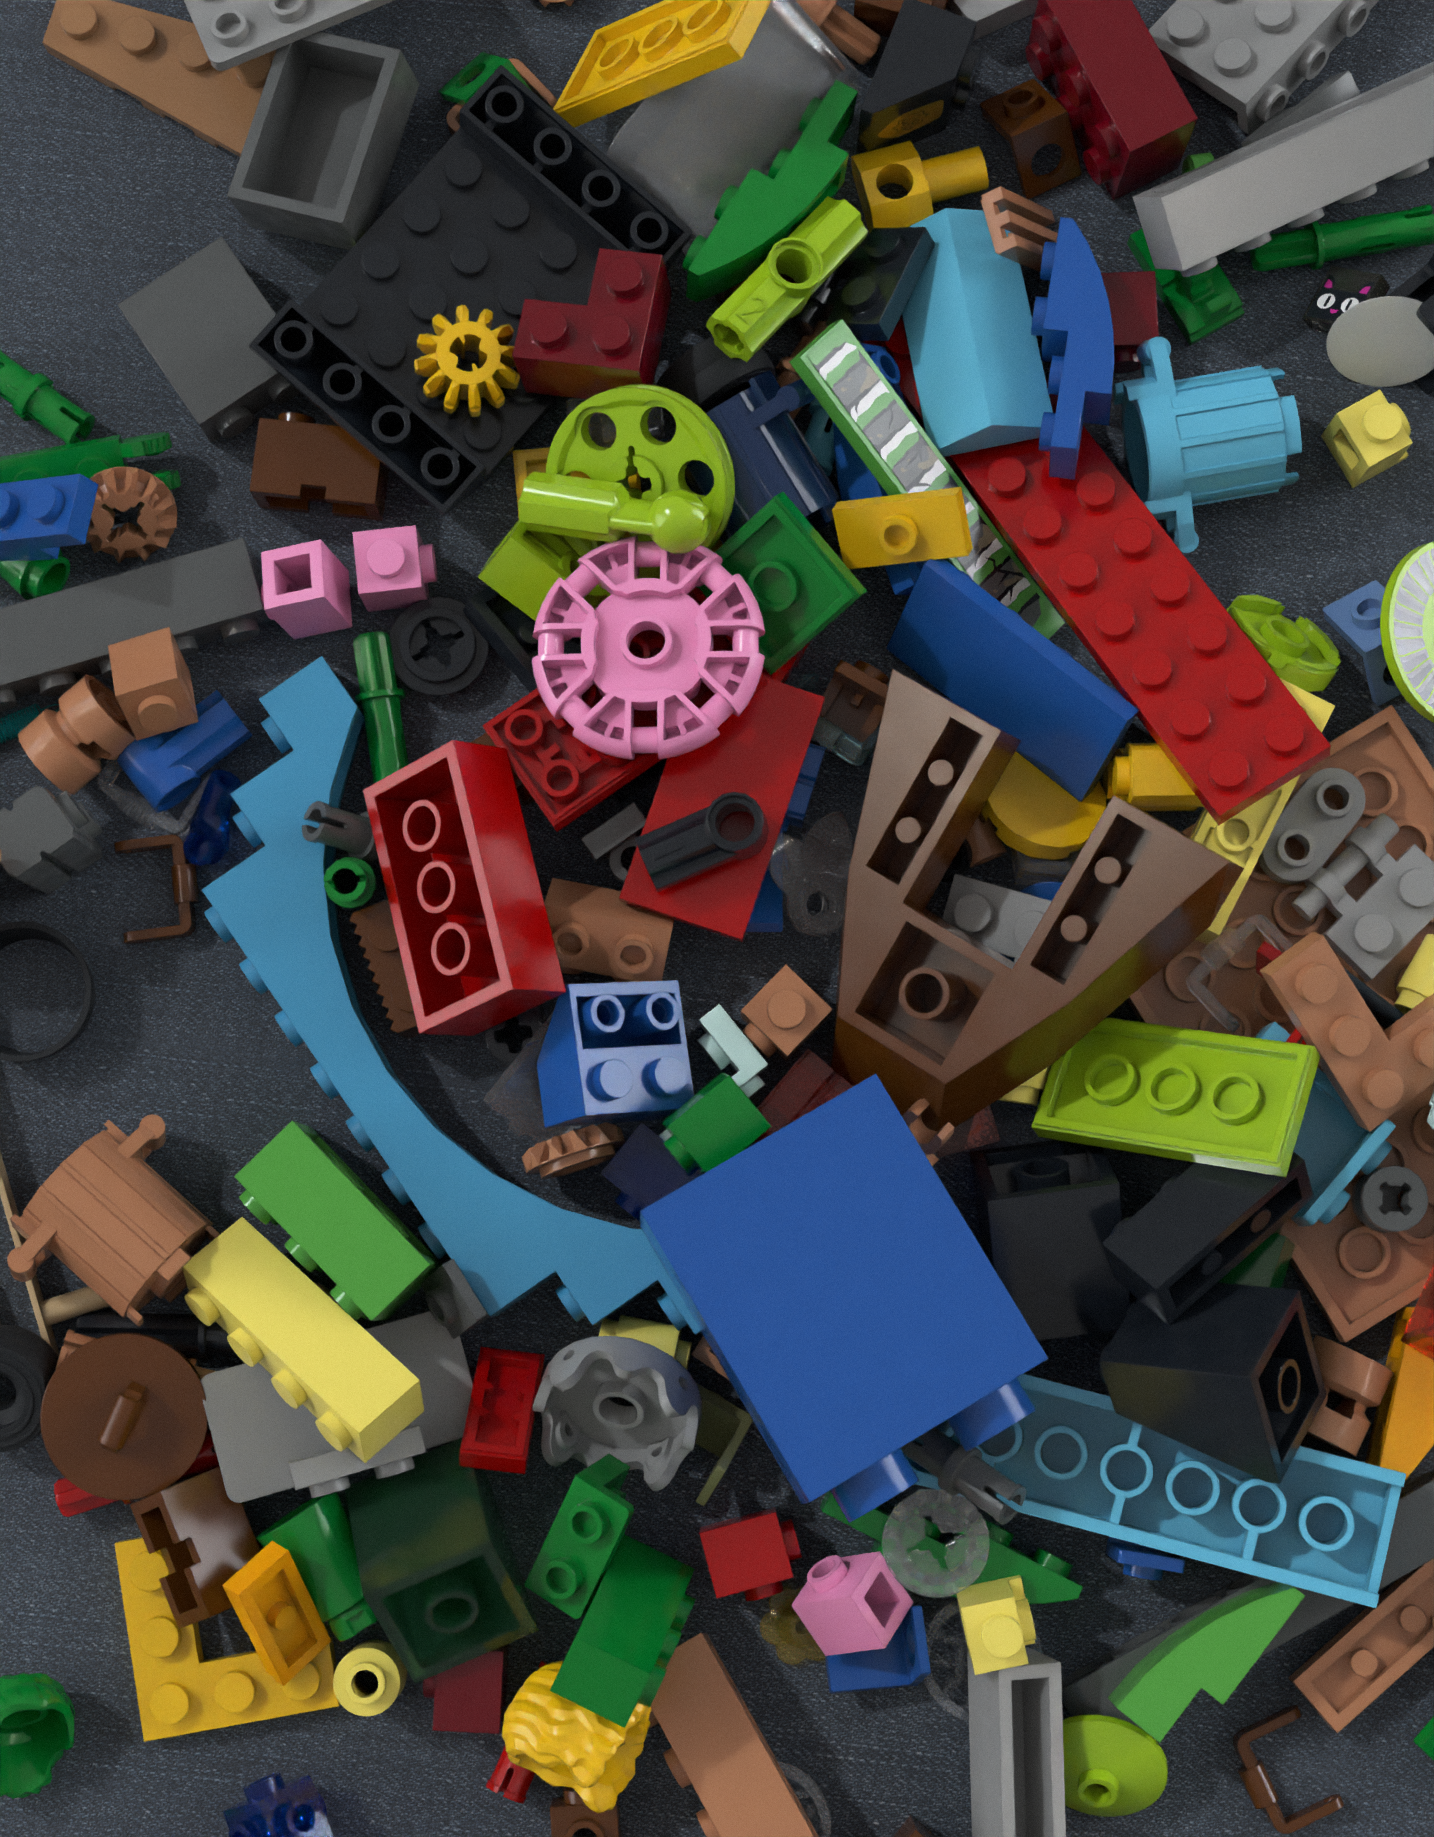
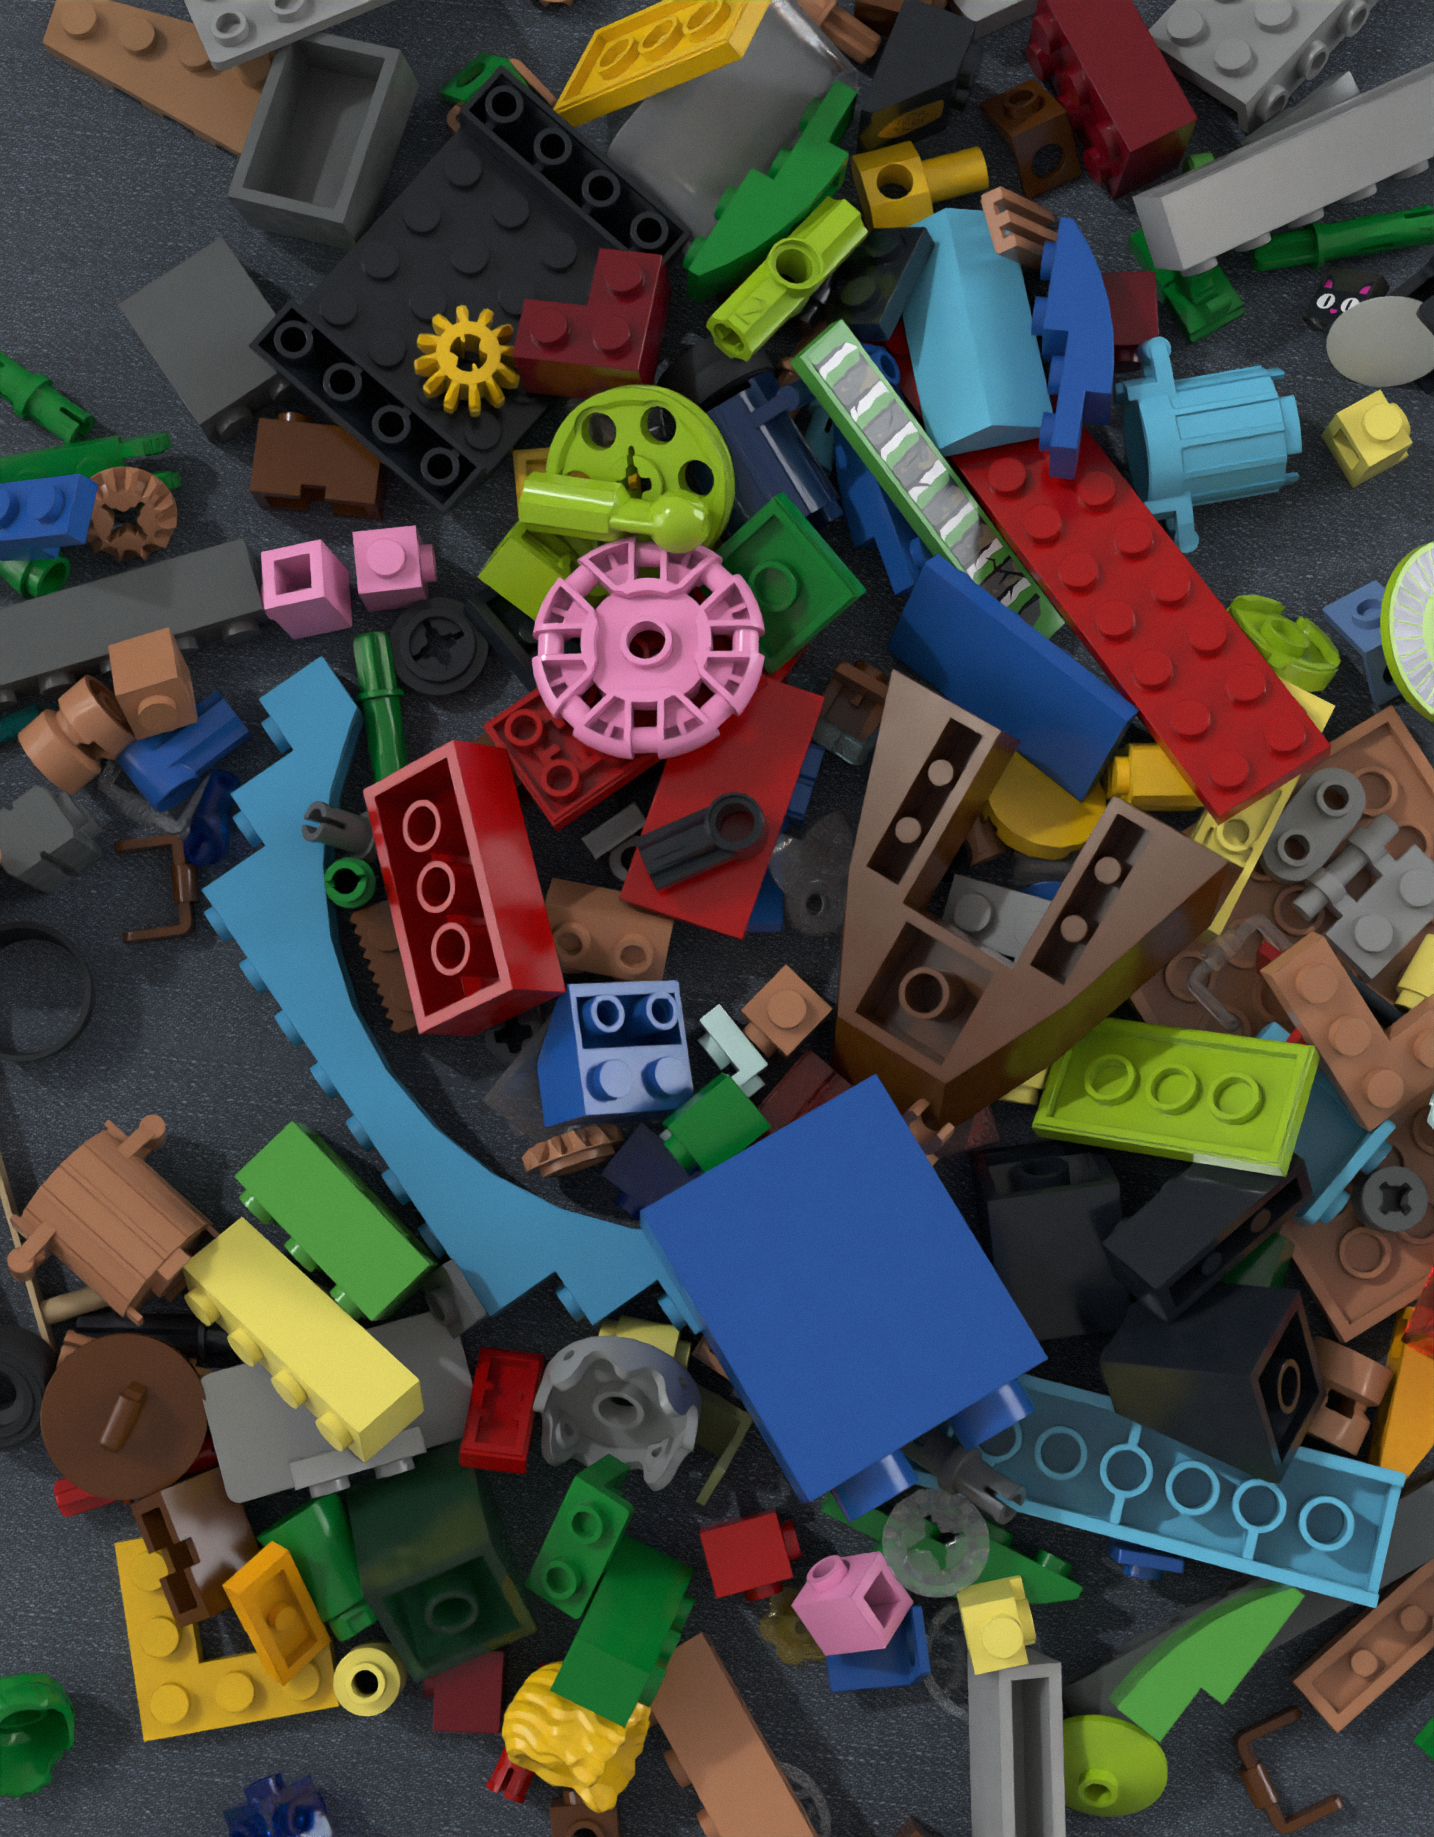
(902, 528): yellow plate -> none

